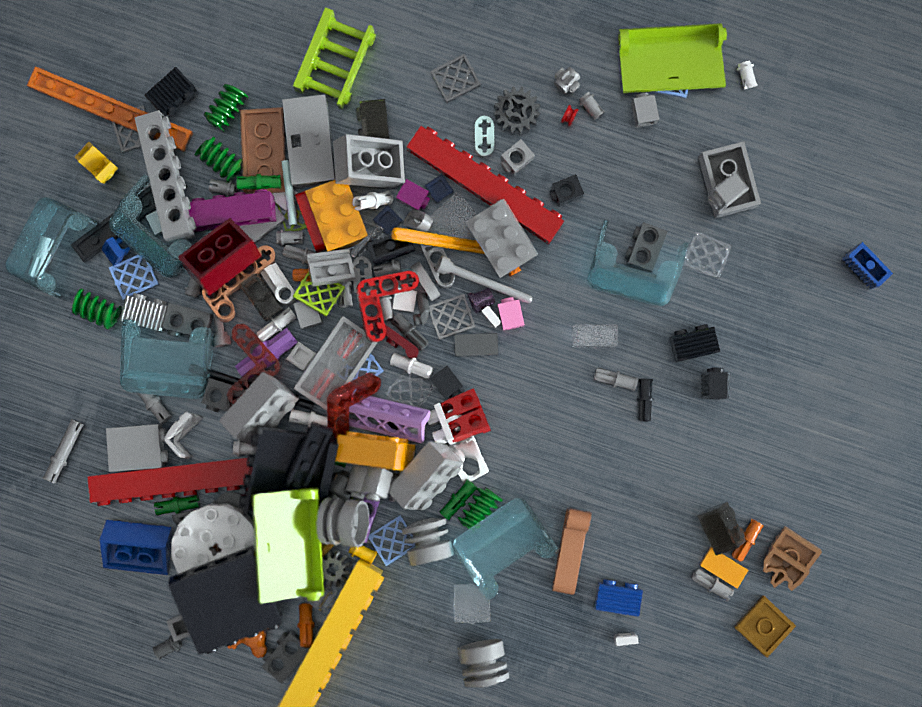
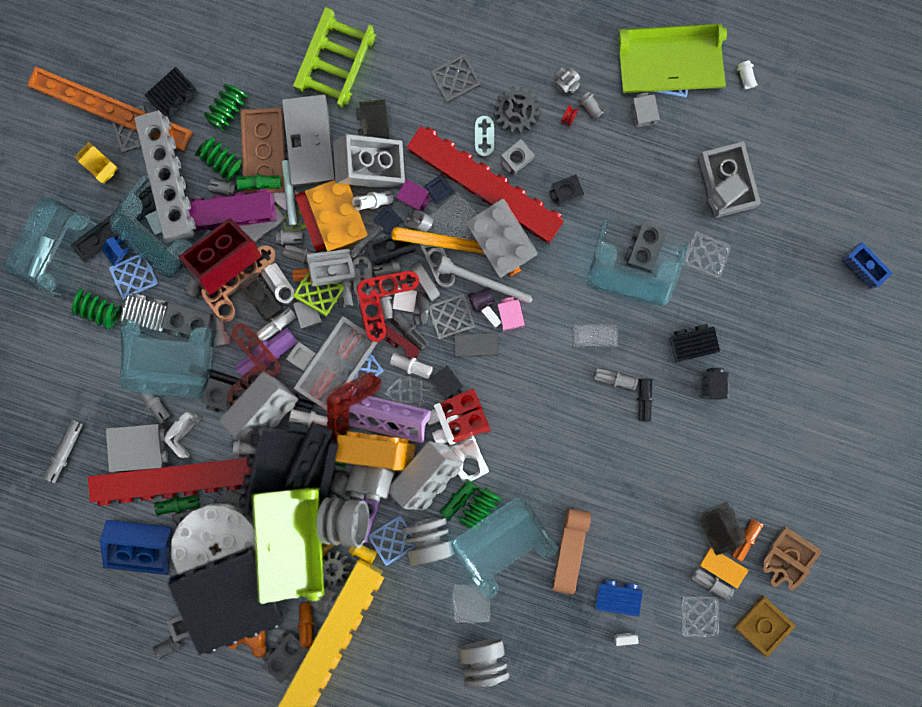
(700, 616): none -> clear window

